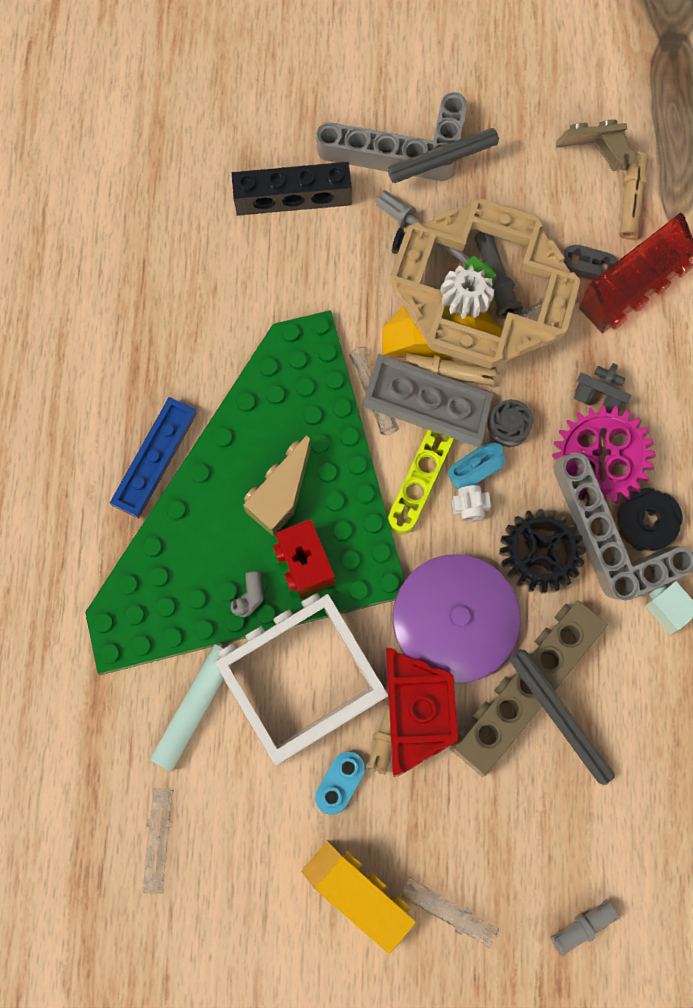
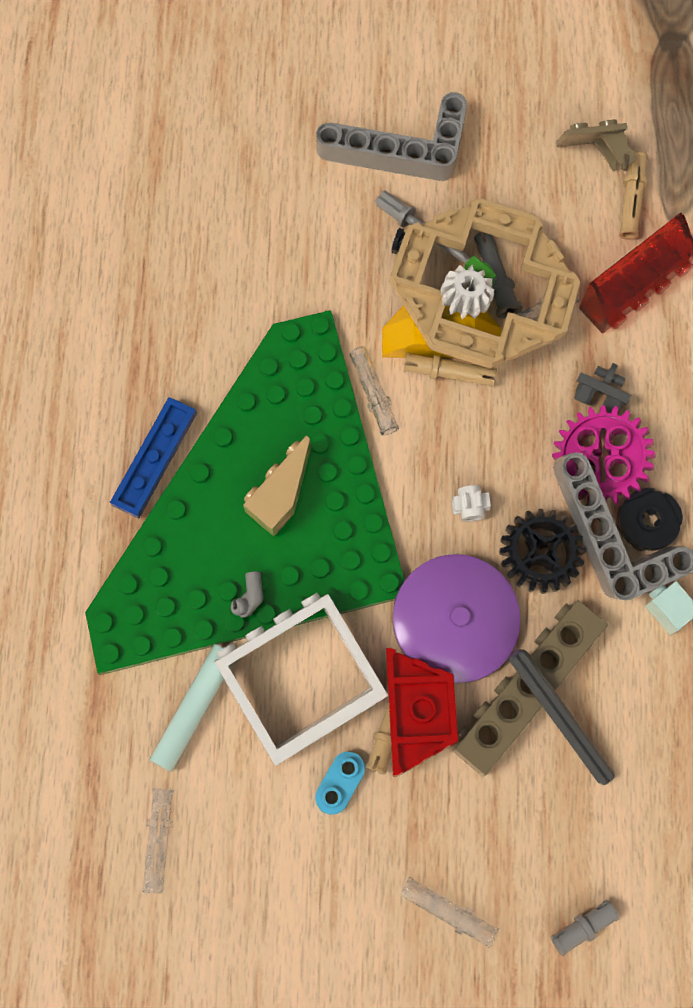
(292, 188): black brick -> none
(304, 541): red brick -> none
(359, 896): yellow wedge -> none
(418, 477): neon yellow beam -> none
(428, 400): light grey plate -> none
(443, 155): dark grey axle -> none
(477, 465): medium azure plate -> none
(509, 423): dark grey wheel -> none
(589, 261): dark grey beam -> none

